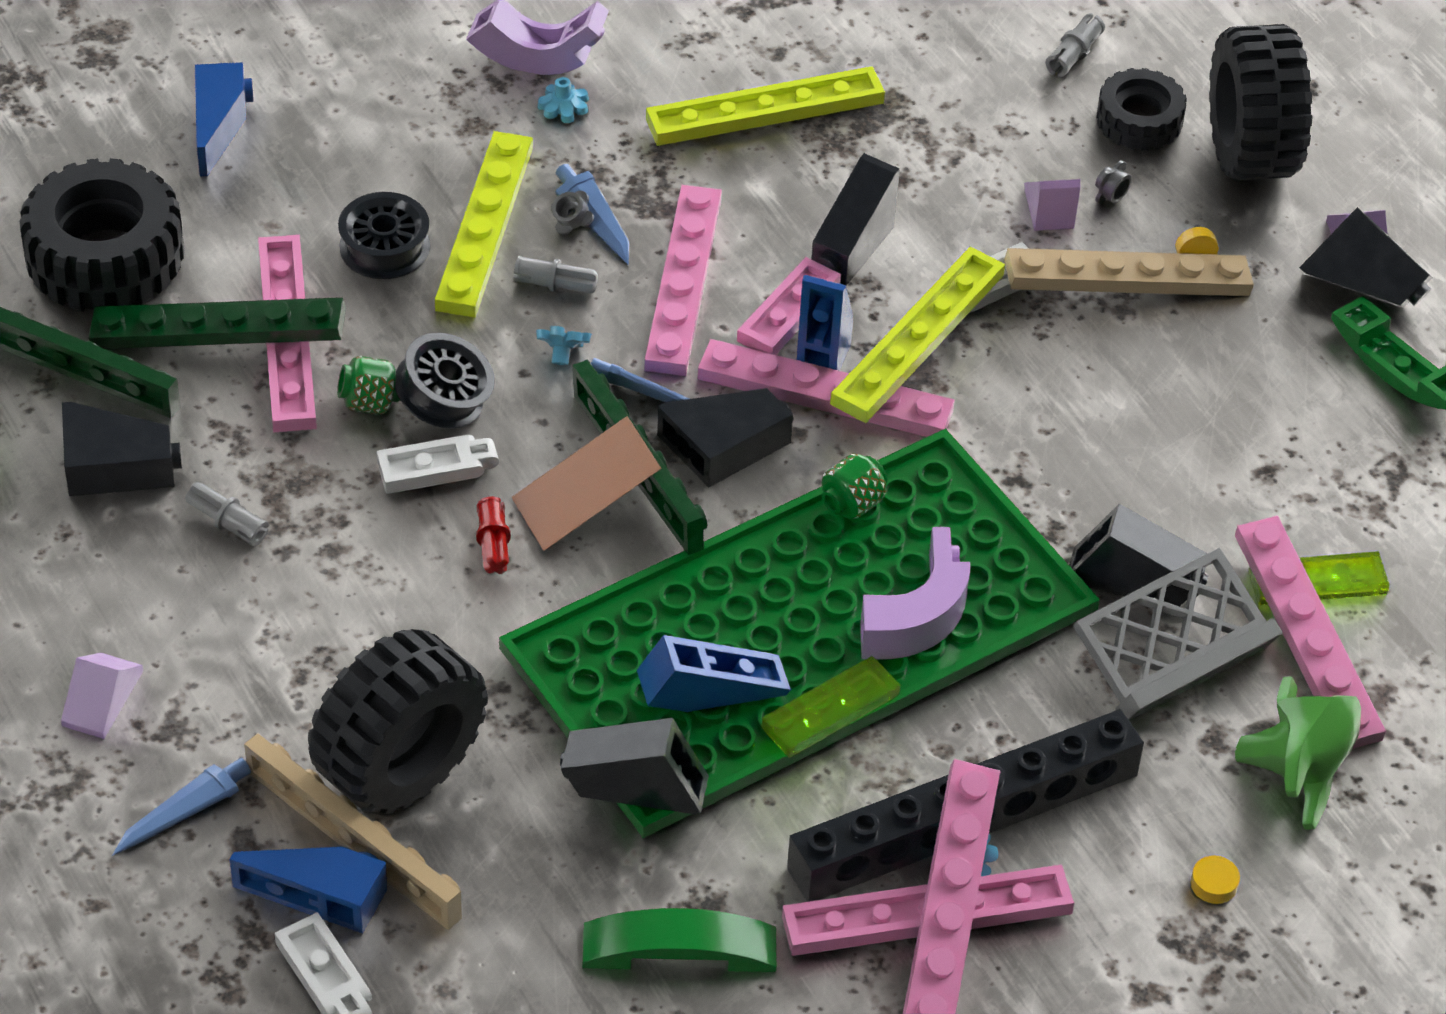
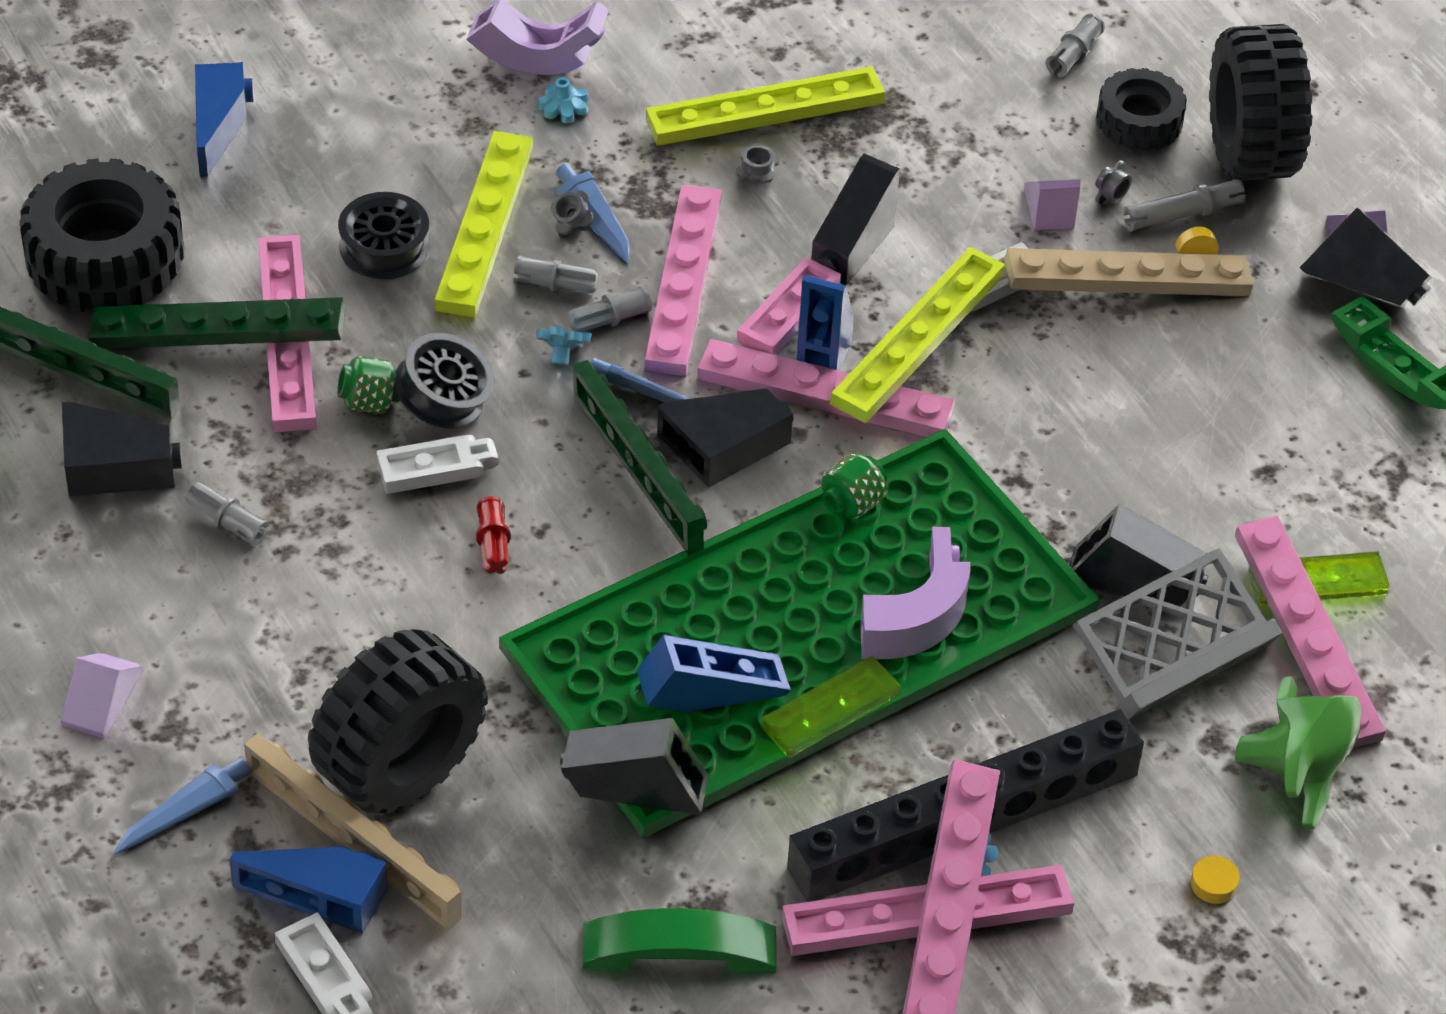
(585, 483): nougat sticker -> none
(610, 309): none -> light grey axle
(757, 164): none -> flat silver plate
(1199, 201): none -> light grey pin

